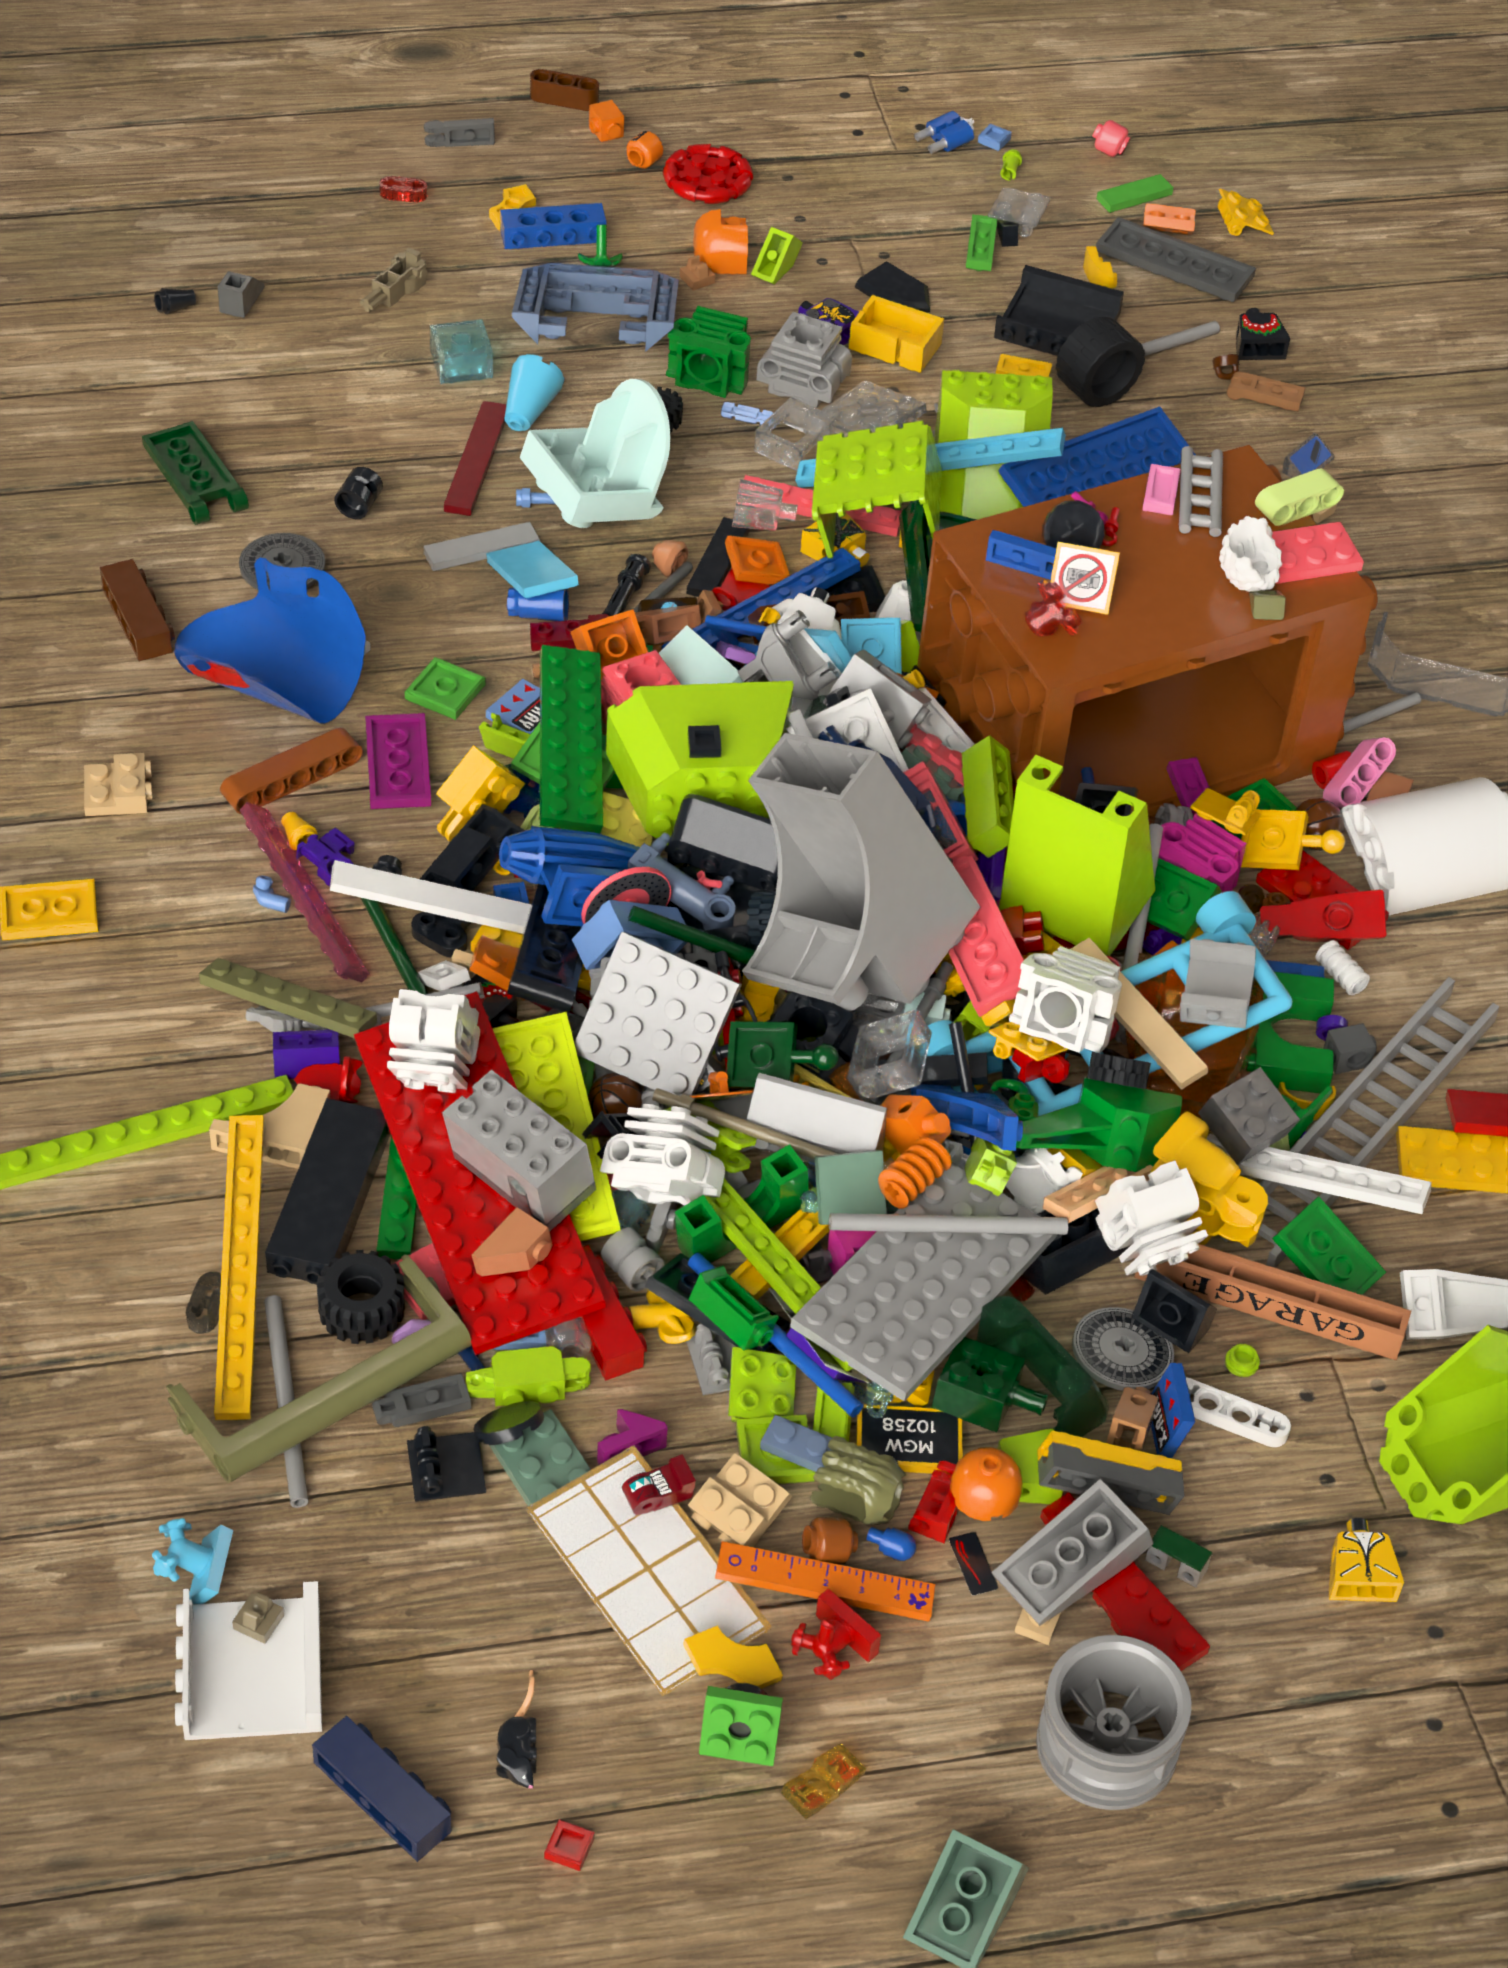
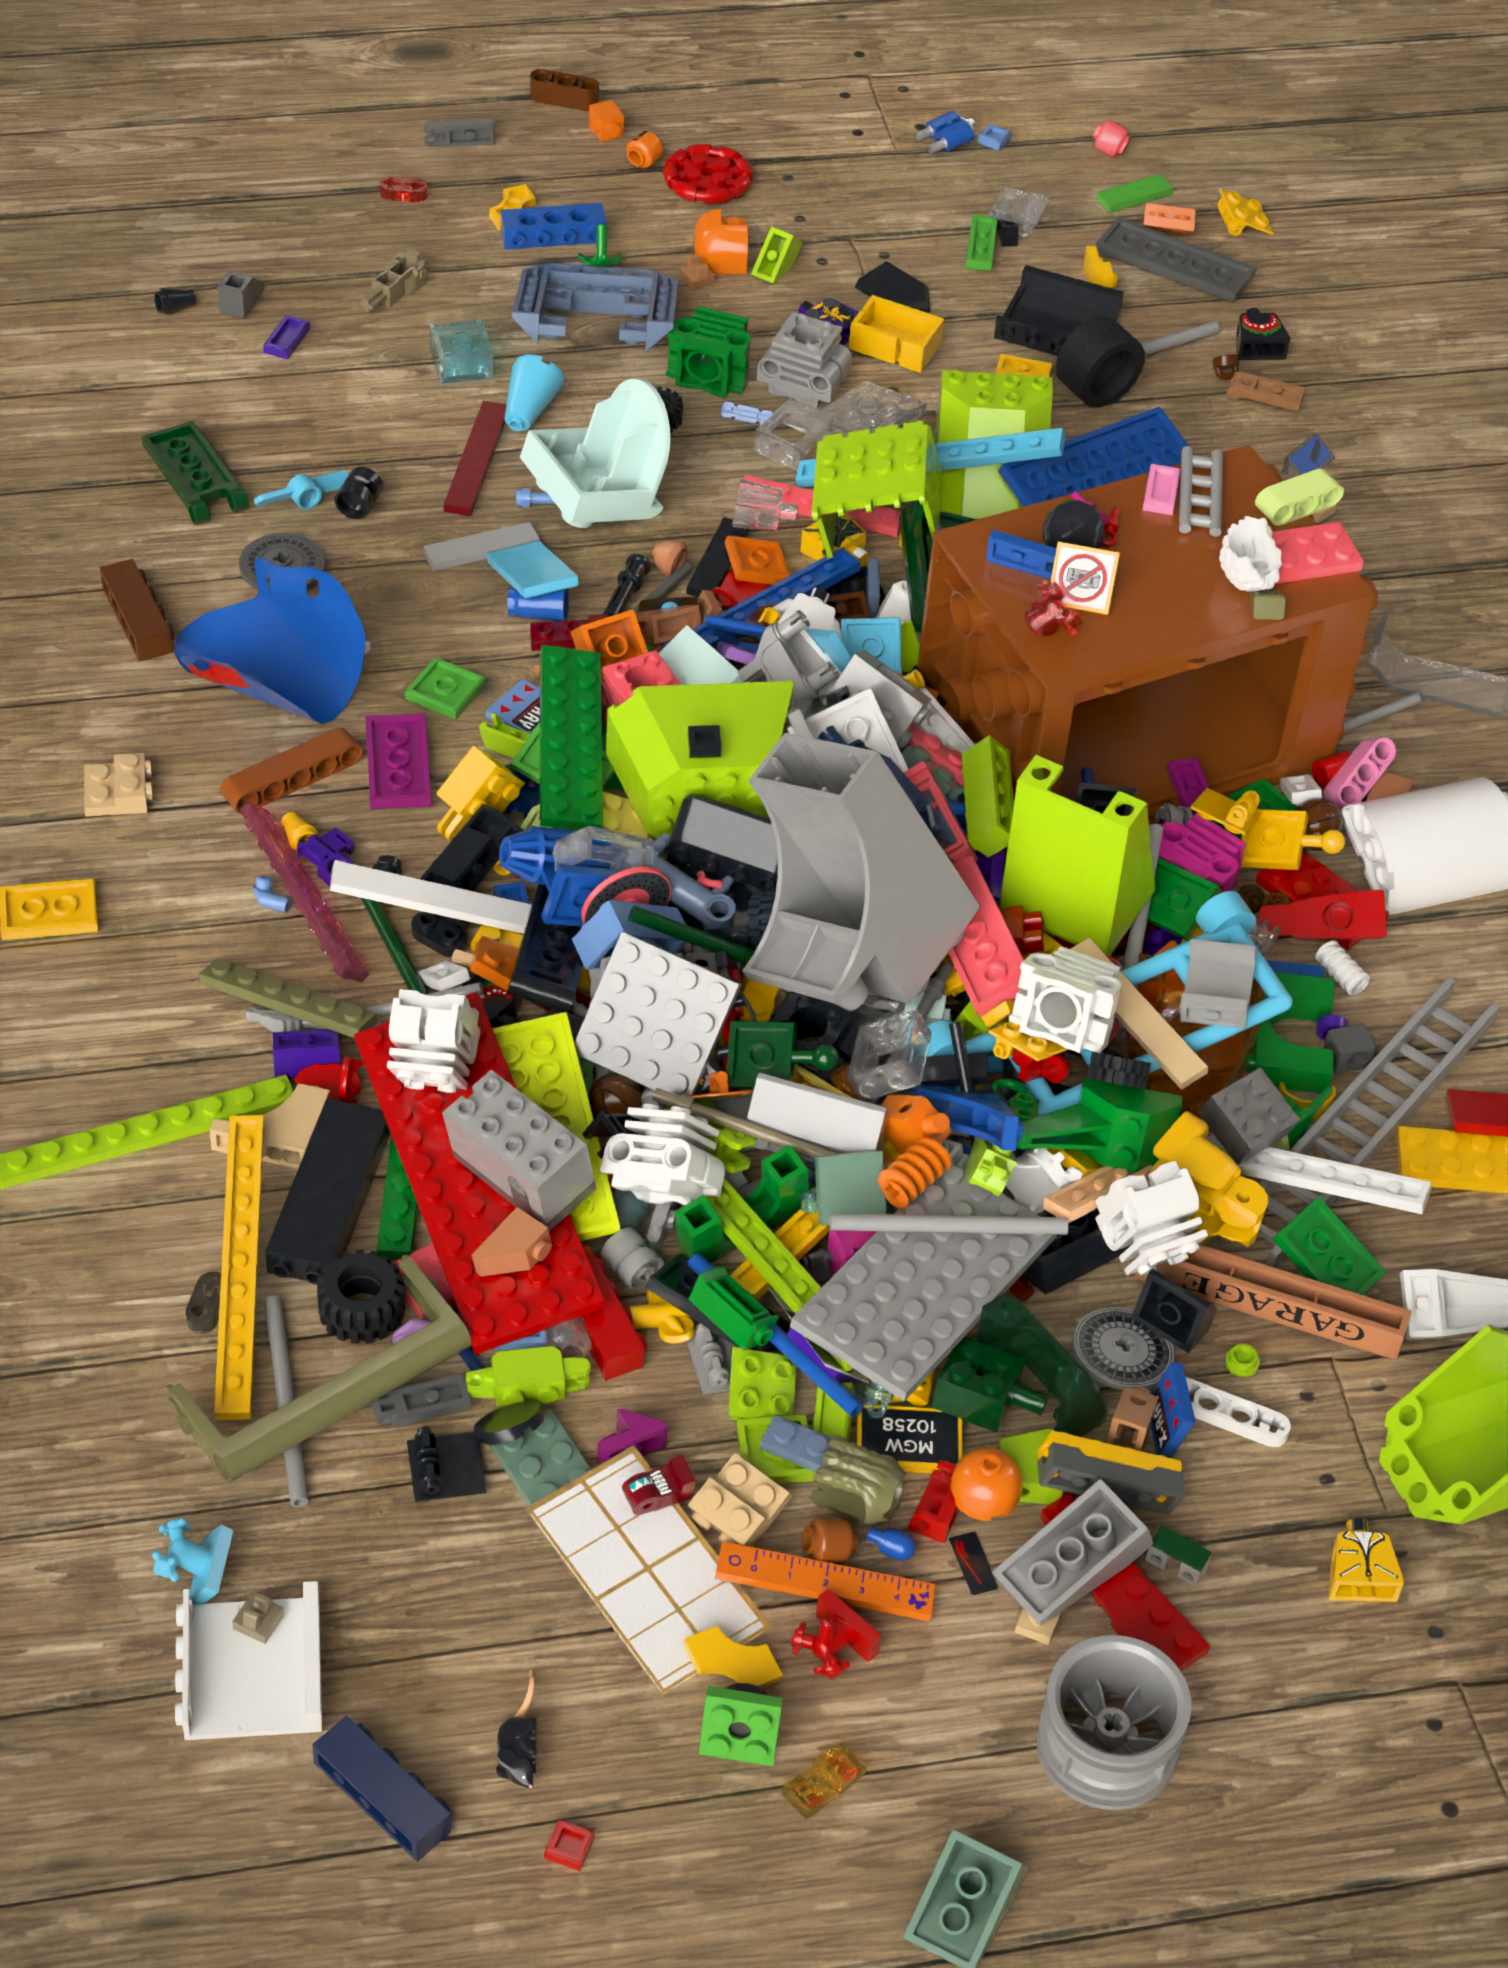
(286, 337): none -> dark purple tile
(305, 490): none -> medium azure piece
(624, 853): none -> clear window
(873, 586): none -> sand blue tile
(1011, 161): lime pin -> none
(1300, 788): none -> white plate

